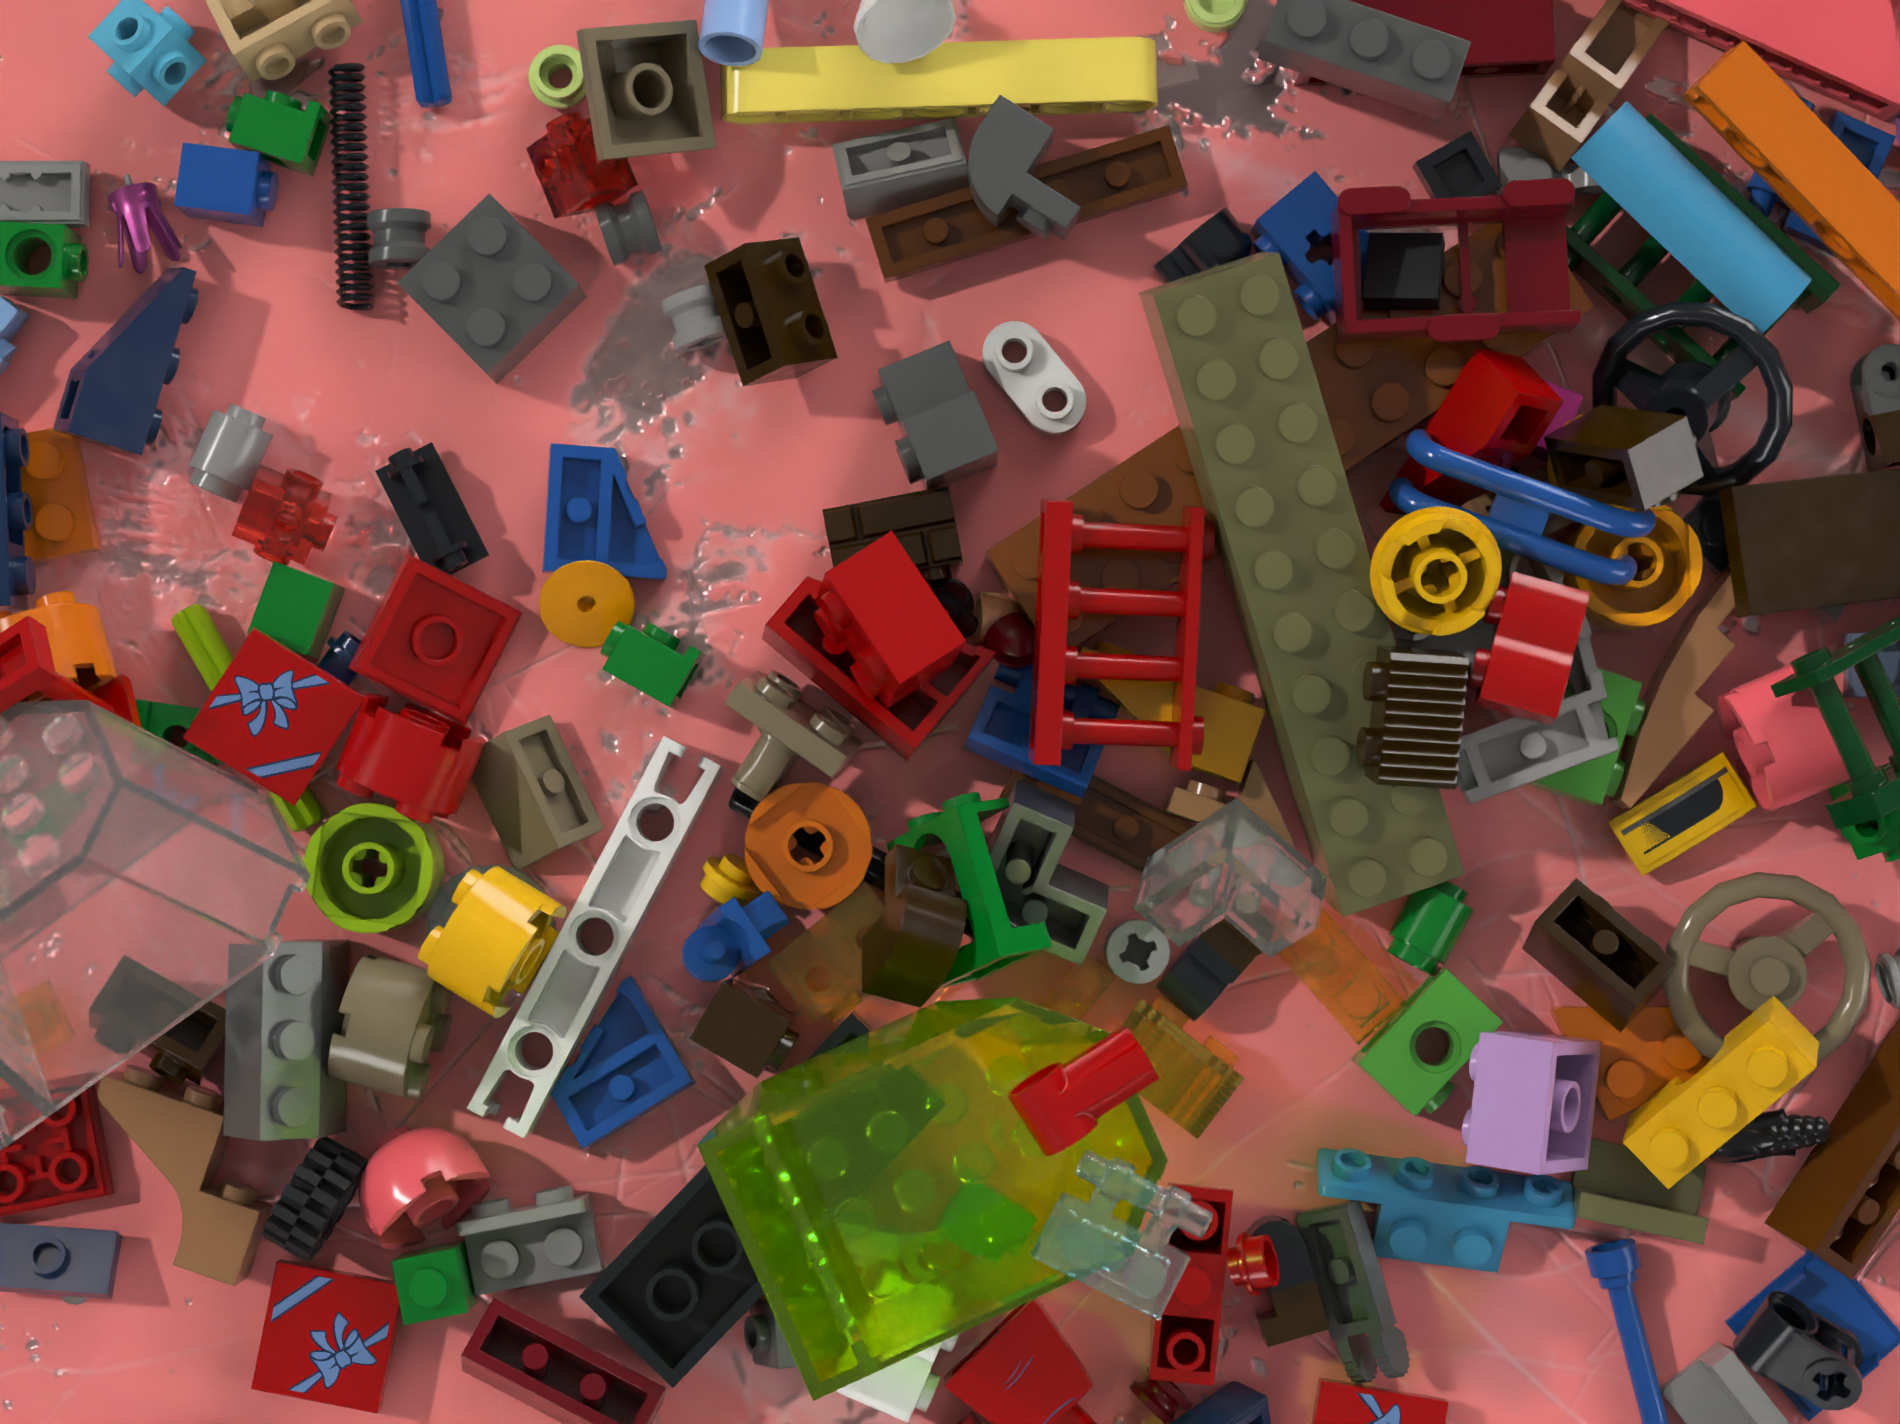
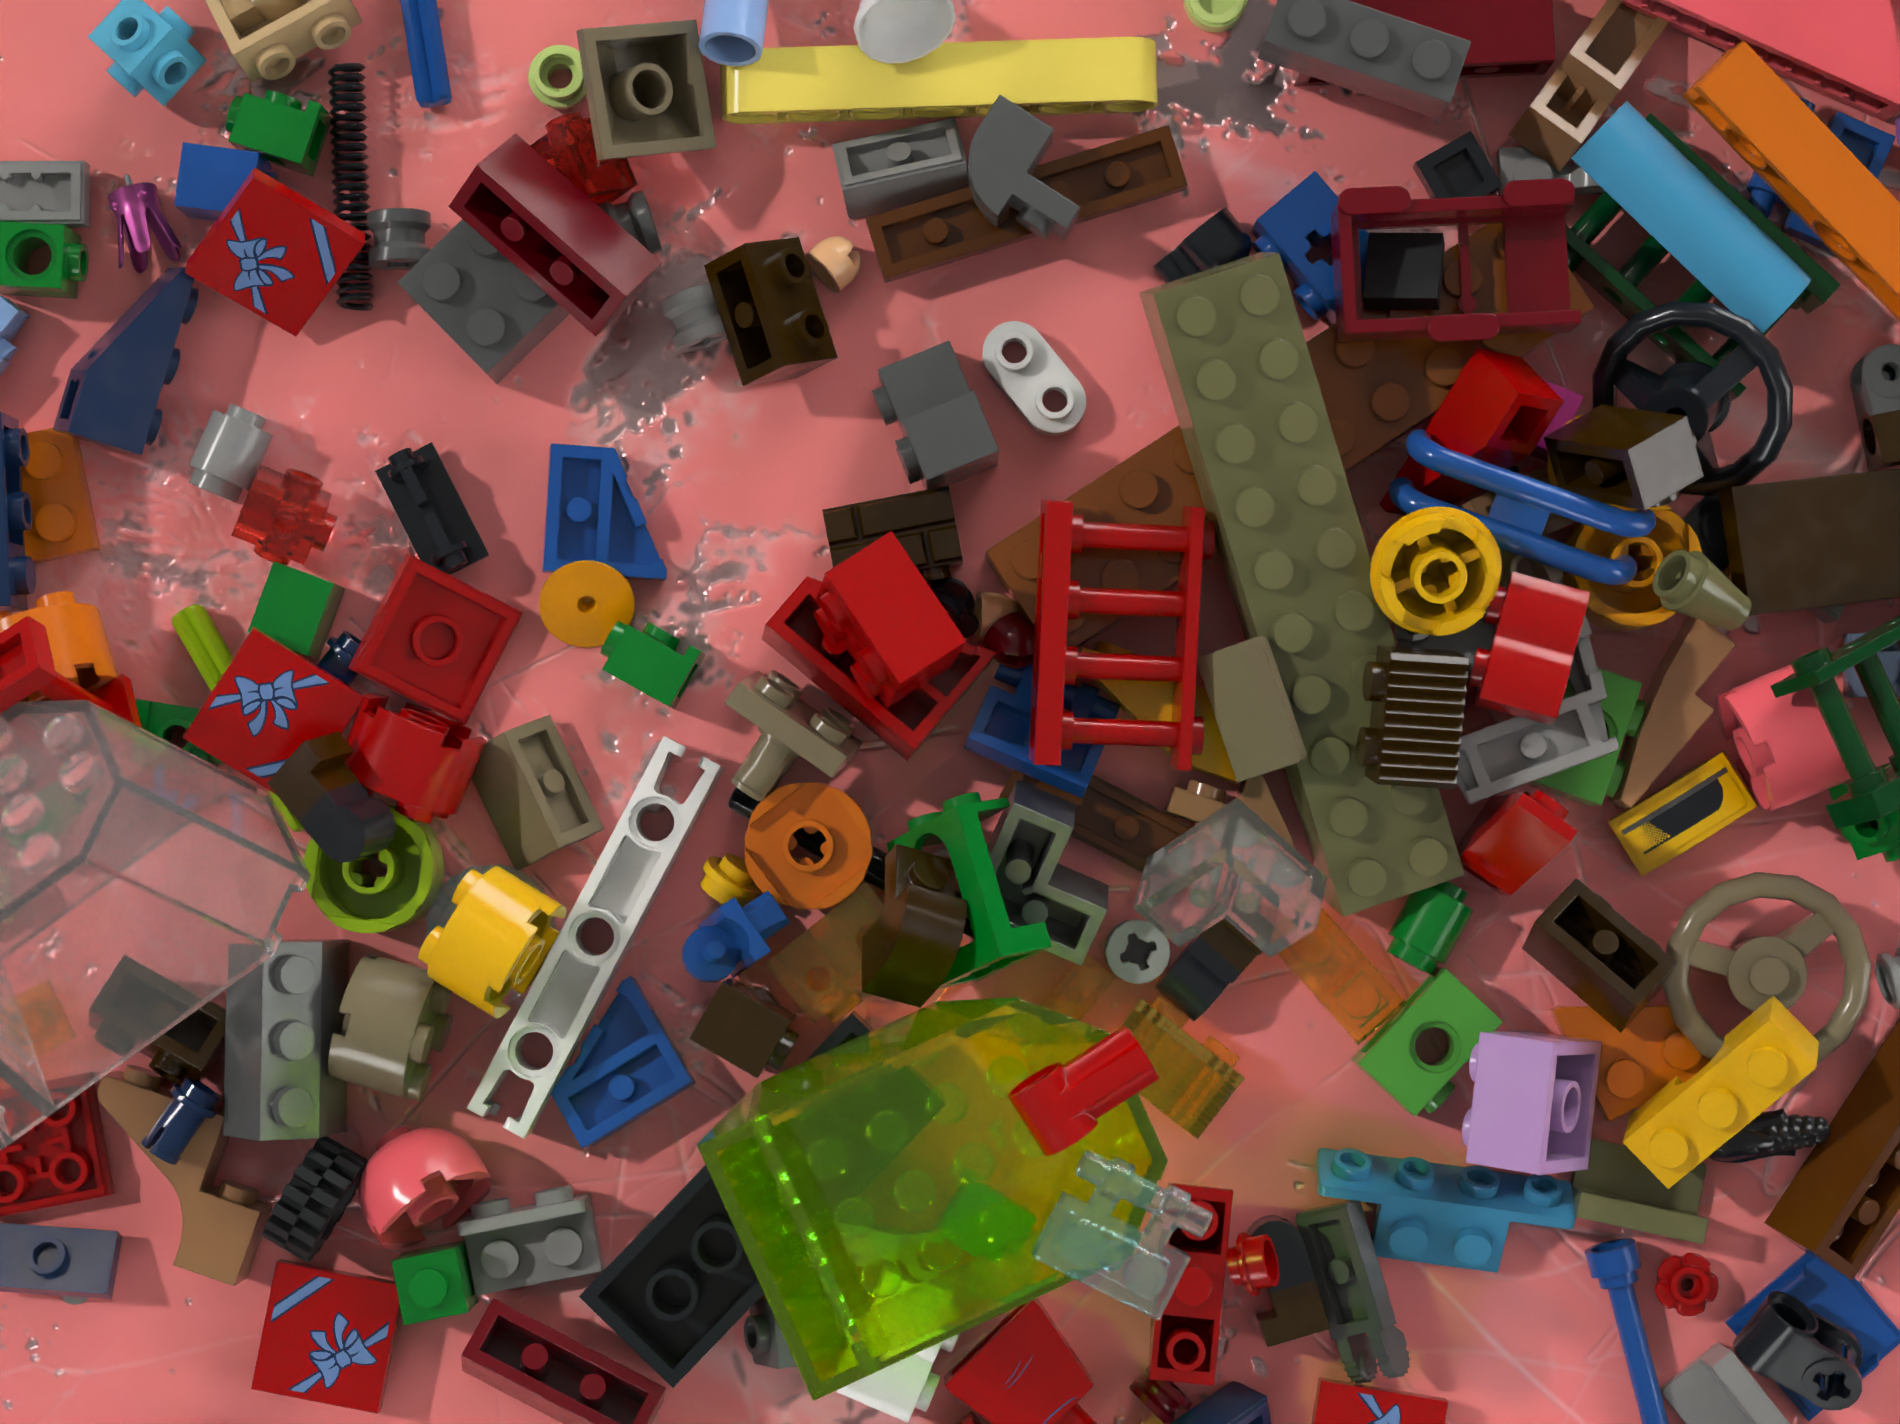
(181, 1119): none -> dark blue pin
(275, 252): none -> red tile
(332, 801): none -> leg
(555, 234): none -> dark red brick
(834, 262): none -> light nougat hinge
(1251, 708): none -> dark tan panel
(1514, 839): none -> red slope
(1674, 1271): none -> red plate
(1700, 590): none -> olive cone

